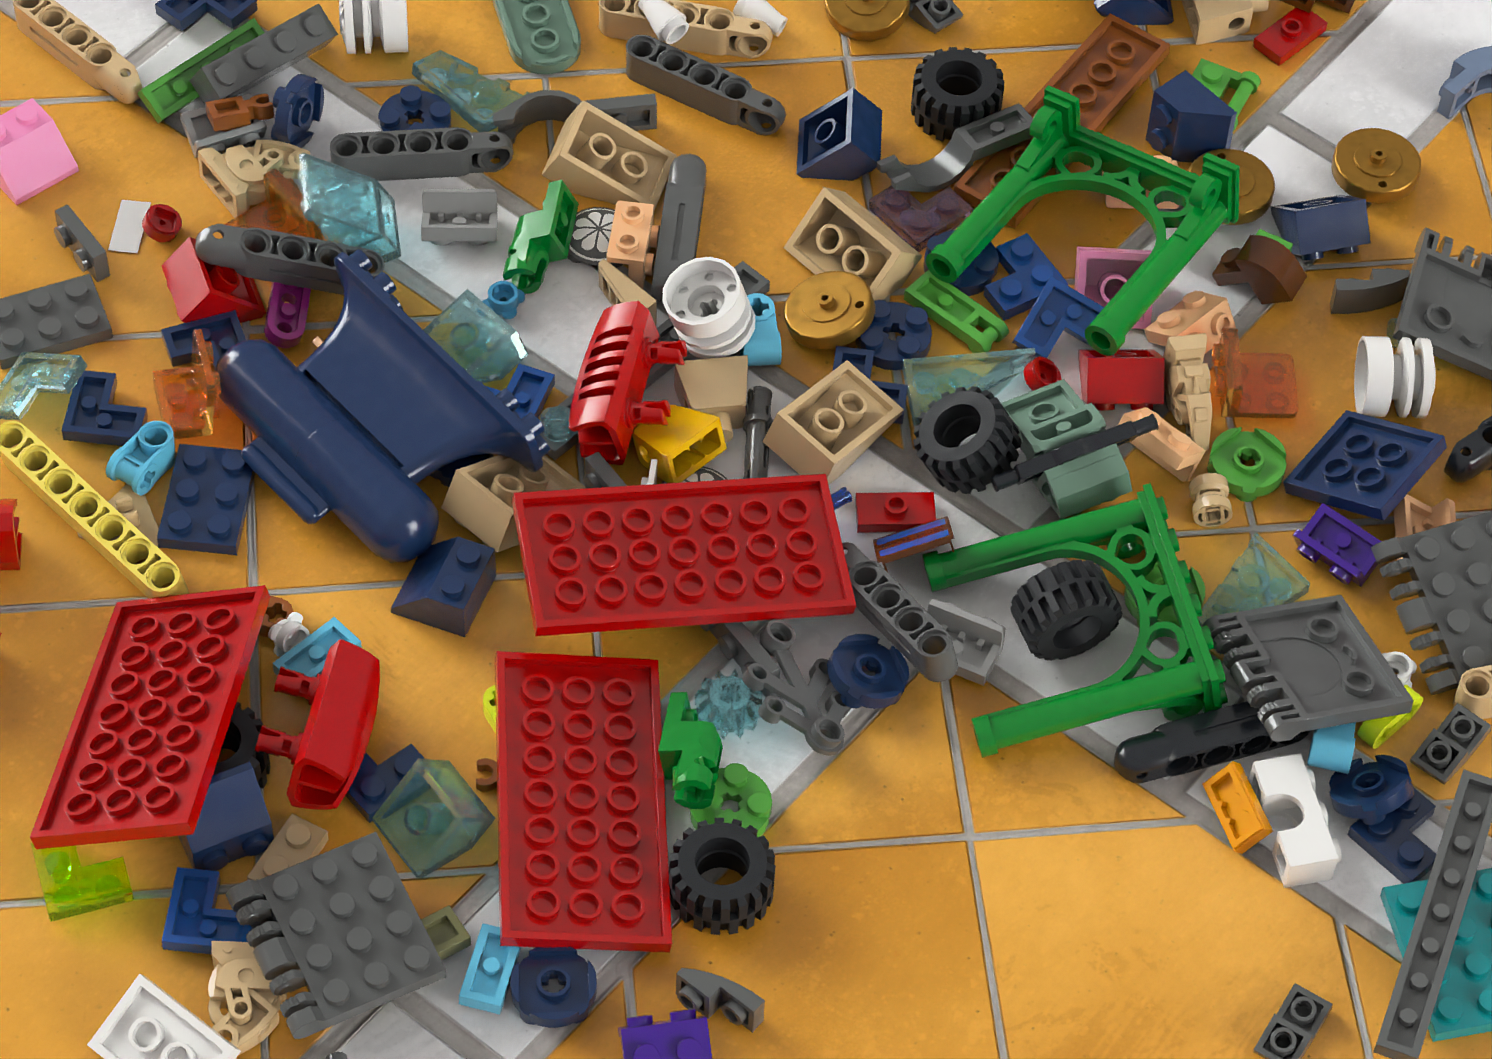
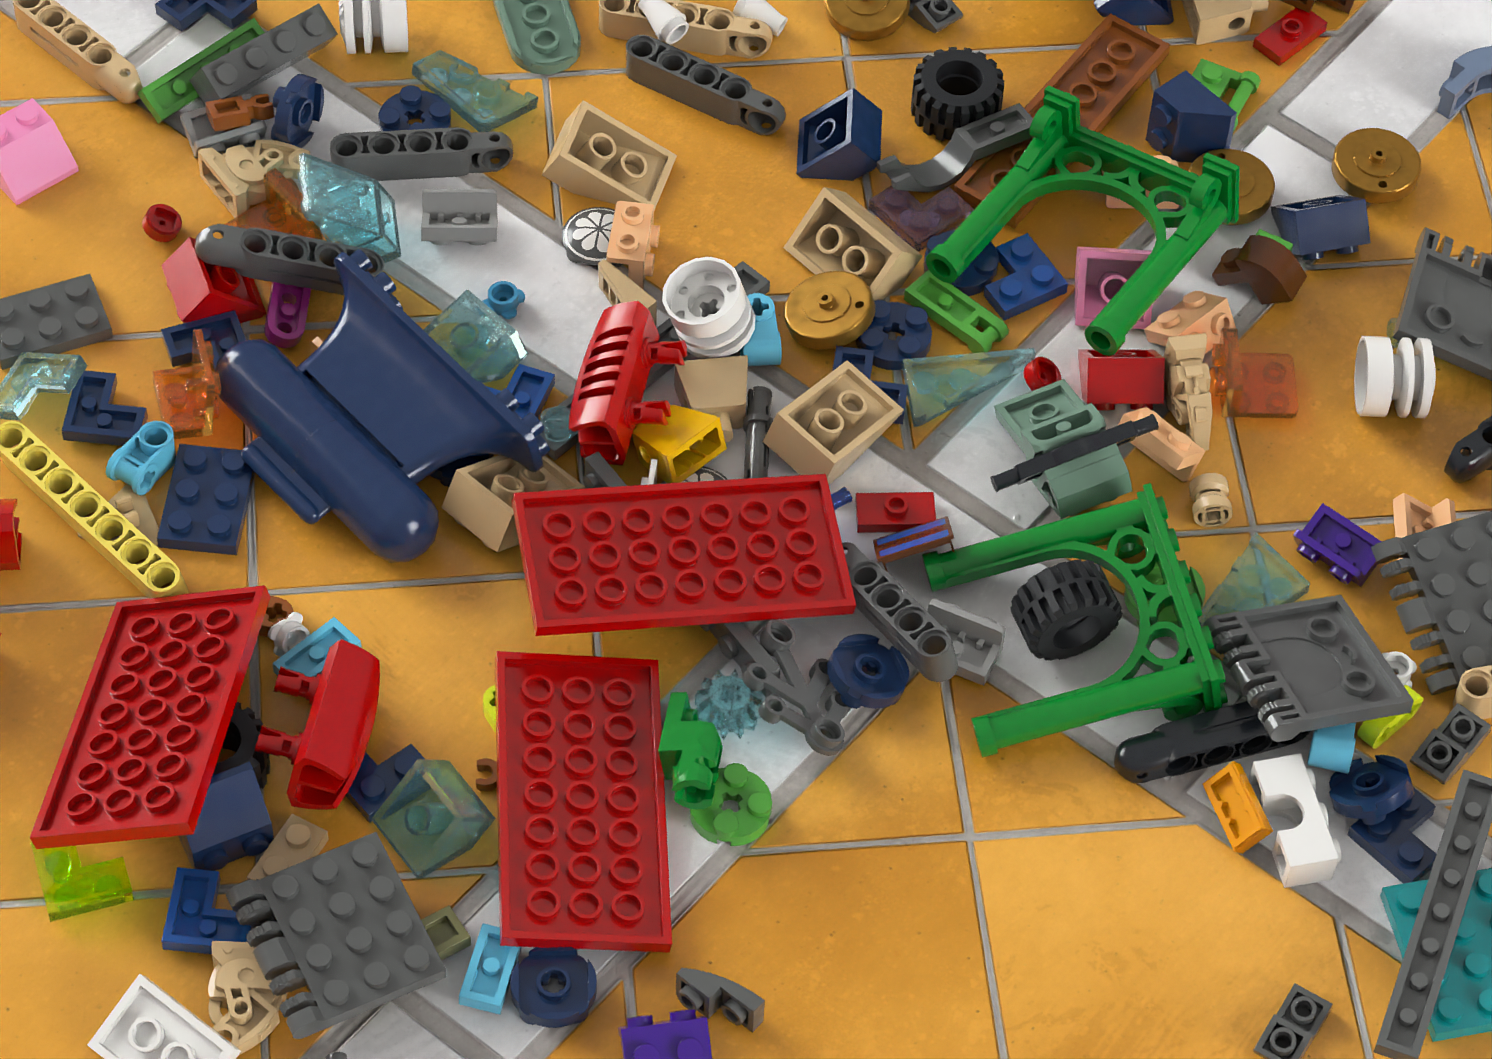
(85, 248): dark grey plate -> none
(128, 226): white sticker -> none
(447, 585): dark blue slope -> none
(541, 238): green plate -> none
(634, 111): dark grey piece -> none
(679, 218): dark grey piece -> none
(721, 847): black tyre -> none
(954, 420): black tyre -> none
(1055, 311): blue plate -> none
(1247, 481): bright green plate -> none
(1358, 296): dark grey slope -> none
(1365, 465): dark blue plate -> none

